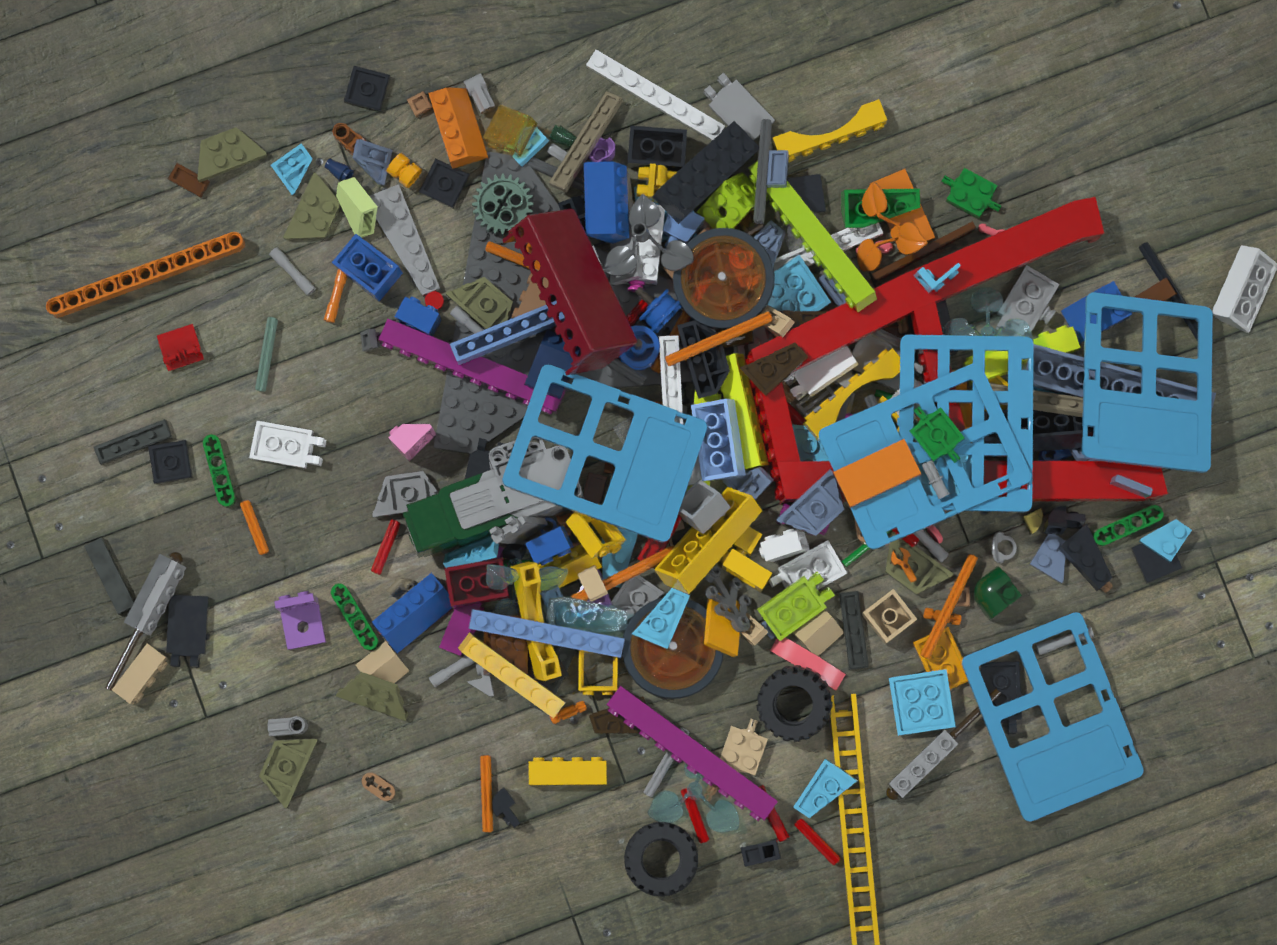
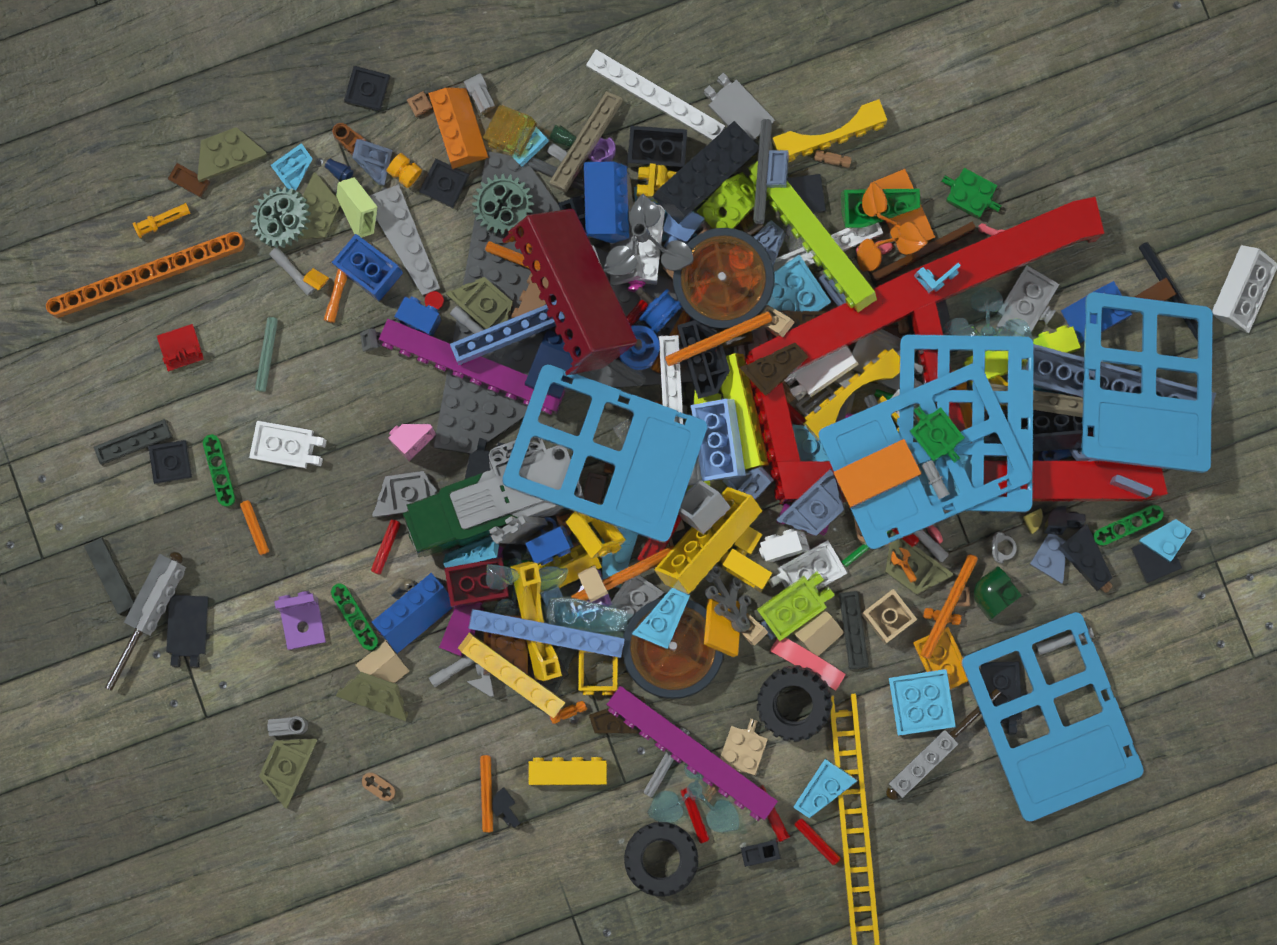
(140, 674): tan brick -> none
(149, 224): none -> light orange pin
(266, 224): none -> sand green gear
(315, 279): none -> light orange tile
(832, 158): none -> medium nougat axle

